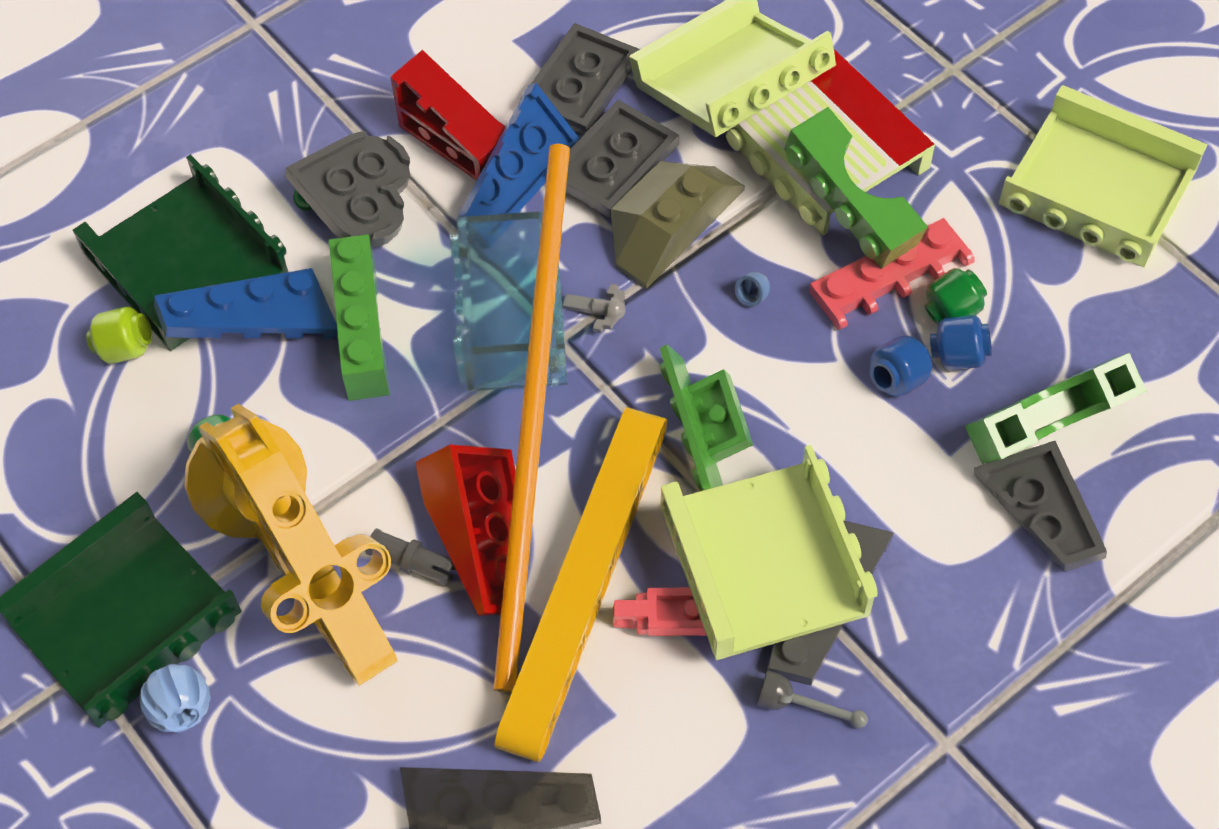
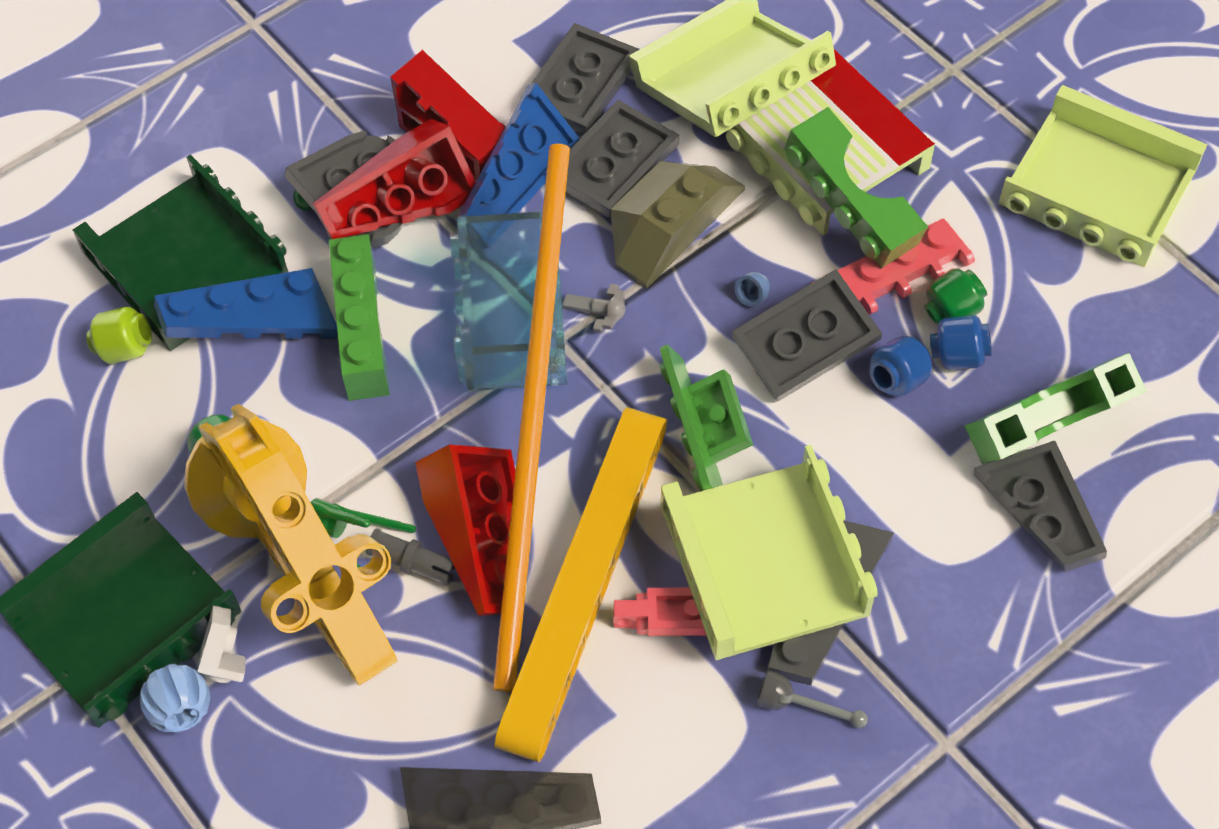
(215, 653): none -> white bracket
(336, 518): none -> green plant
(405, 181): none -> red wedge
(806, 335): none -> dark grey plate

